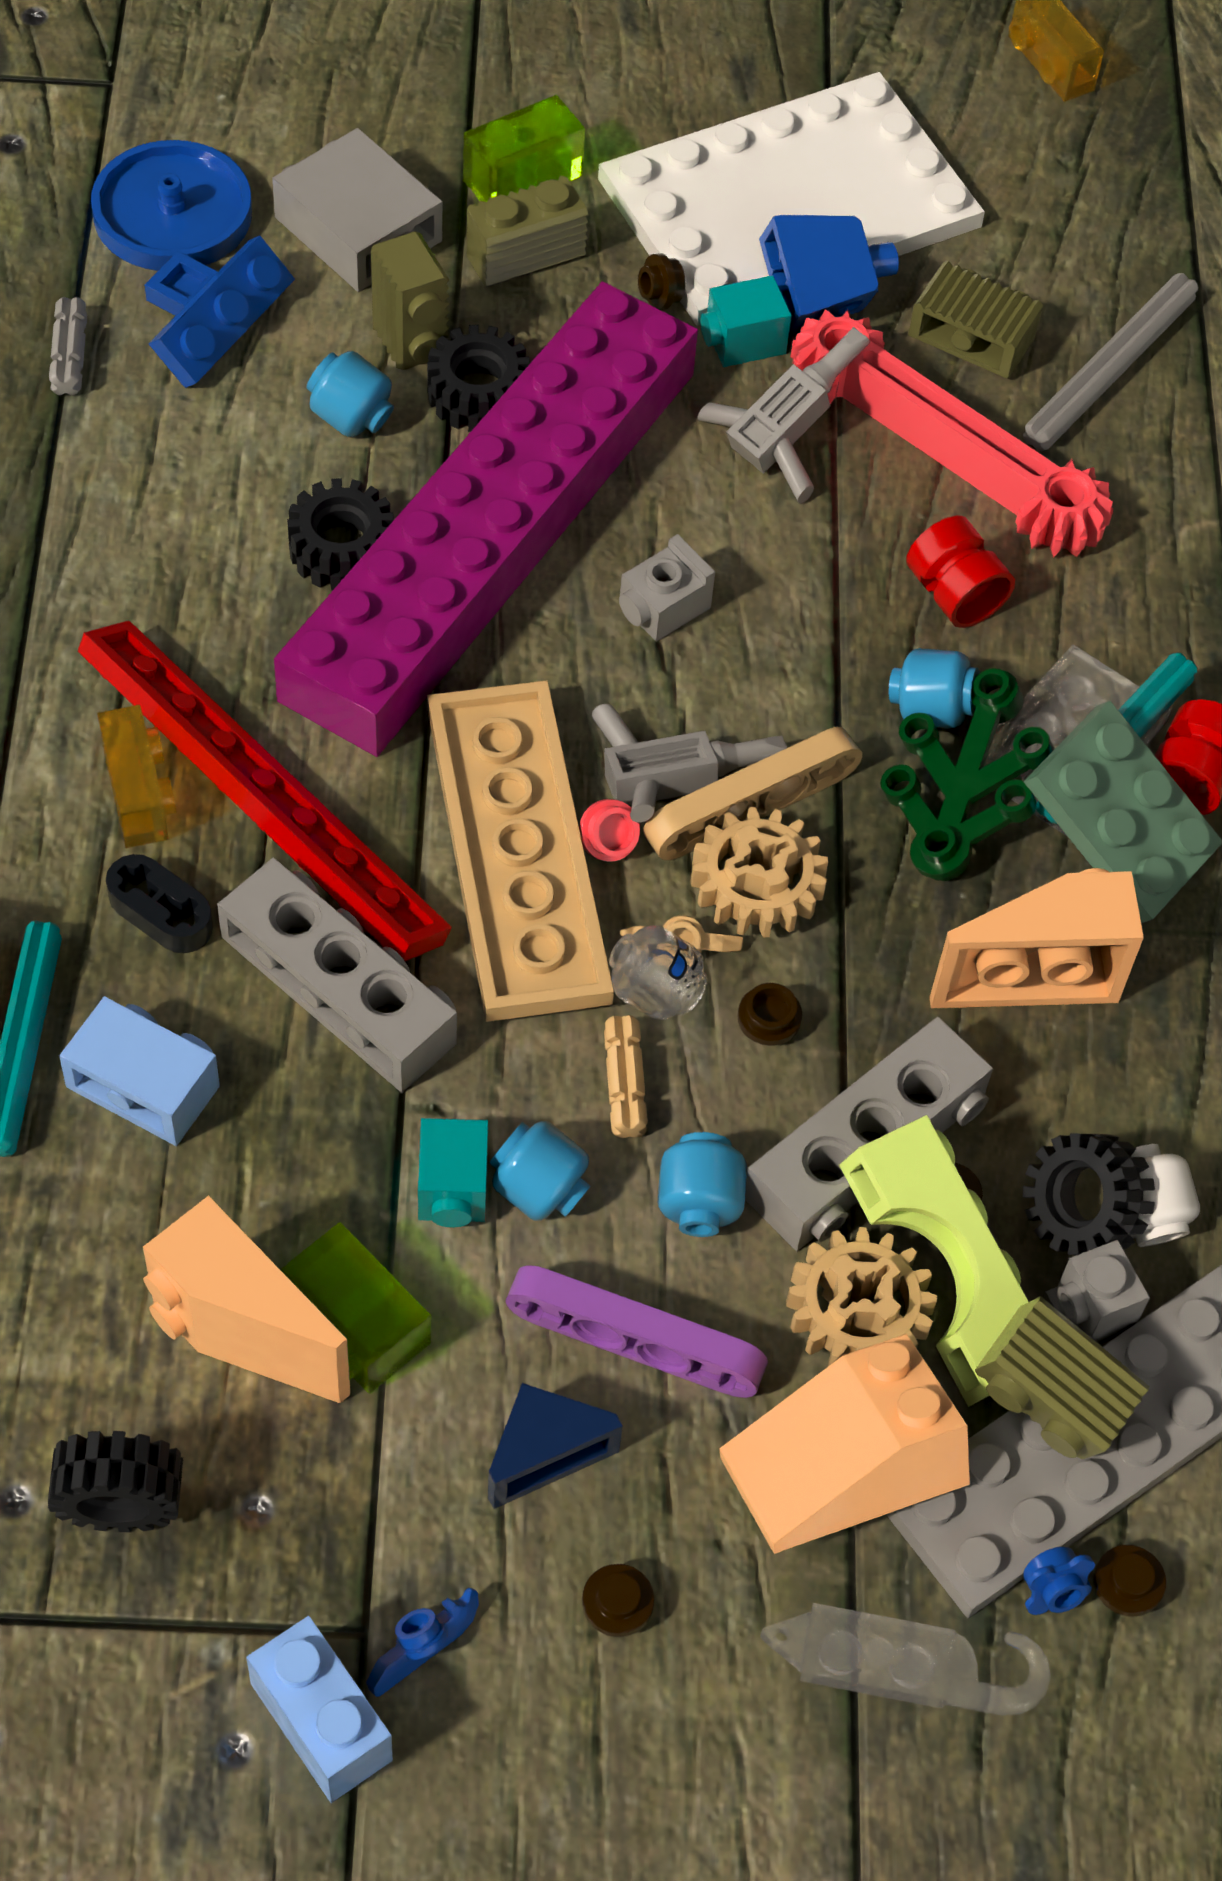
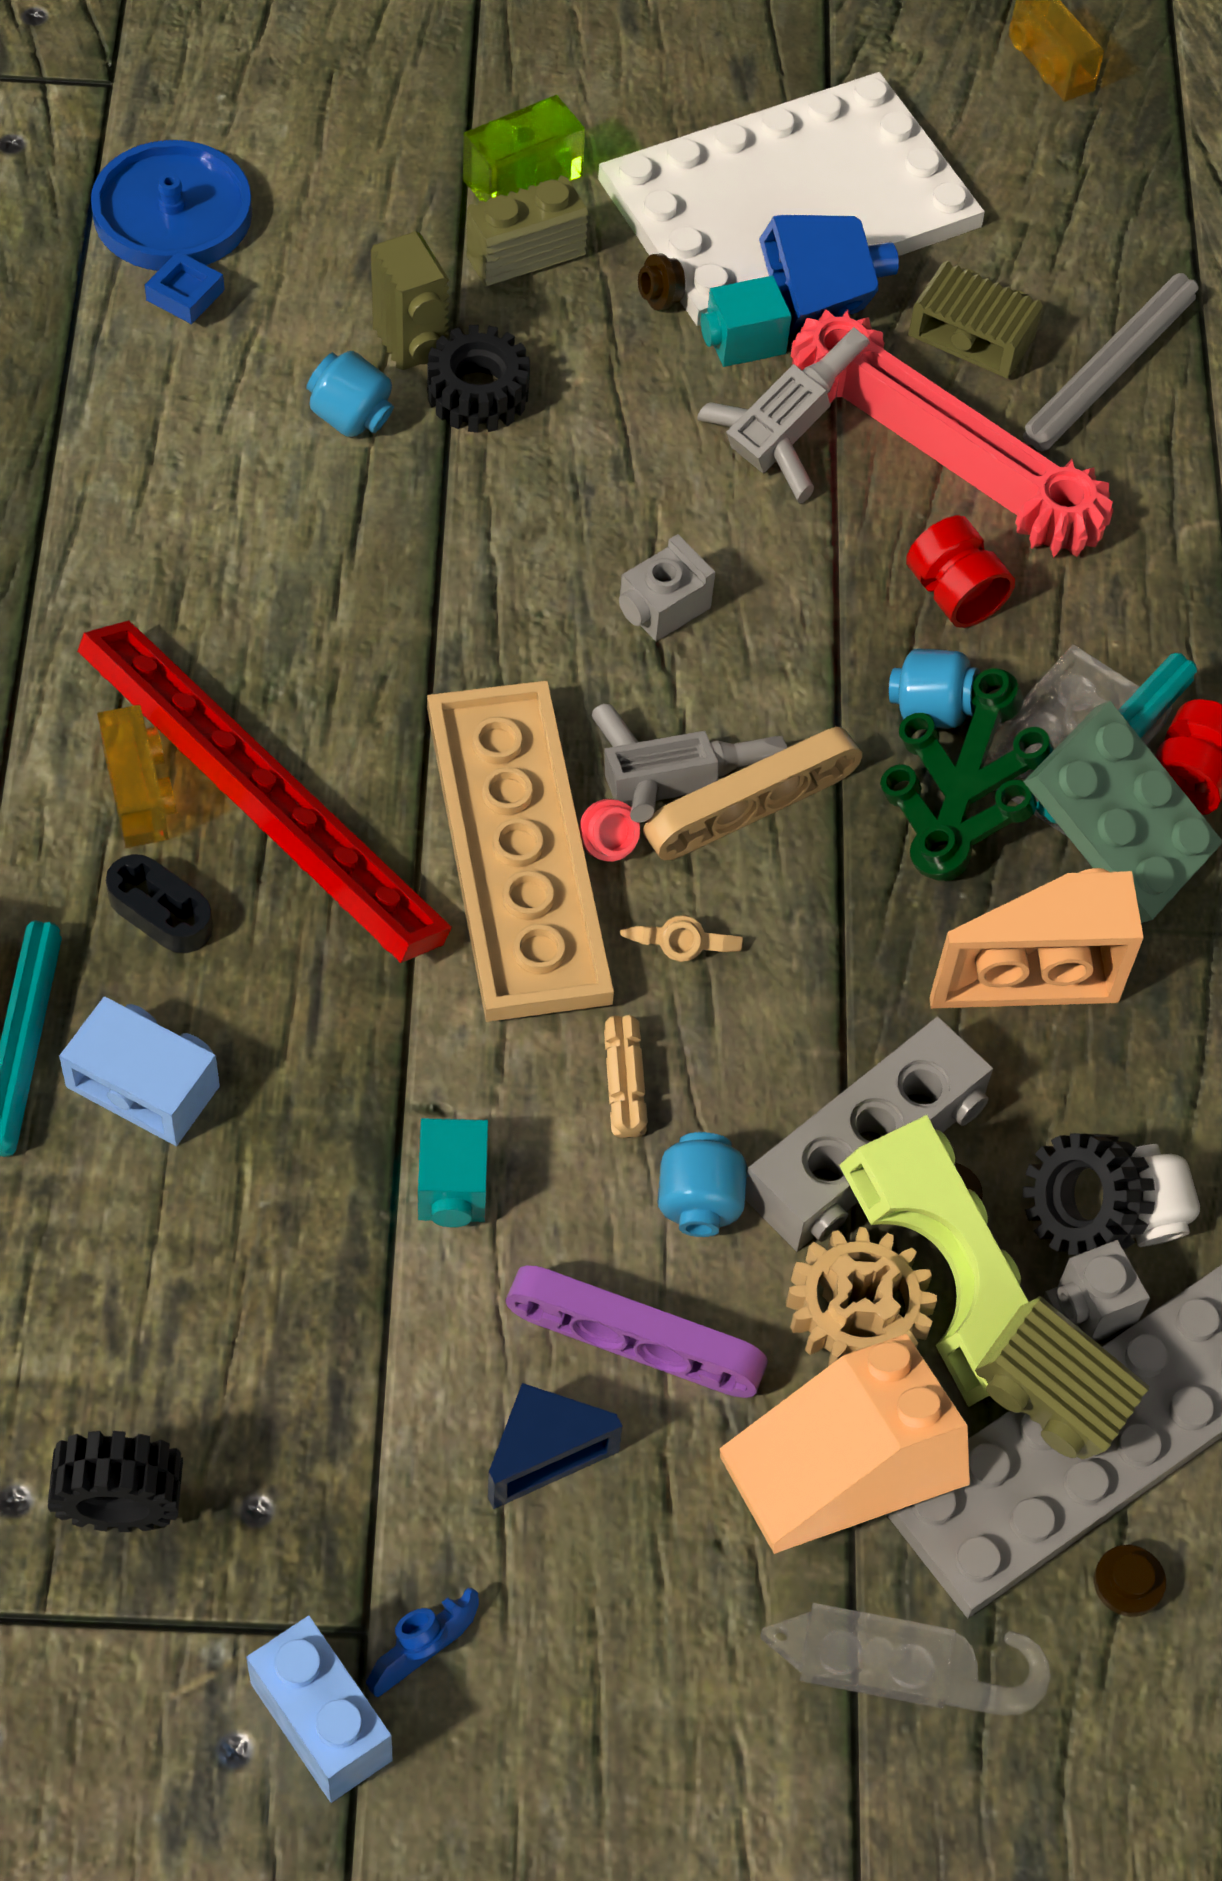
(68, 346): light grey axle -> none
(221, 311): blue plate -> none
(240, 1306): light nougat slope -> none
(333, 509): black tyre -> none
(351, 200): light grey brick -> none
(364, 1303): clear neon green brick -> none
(393, 1044): light grey brick -> none
(484, 519): magenta brick -> none
(540, 1170): dark azure head -> none
(618, 1600): dark brown plate -> none
(657, 972): clear head -> none
(758, 873): tan gear -> none
(770, 1014): dark brown plate -> none
(1057, 1580): blue plate -> none

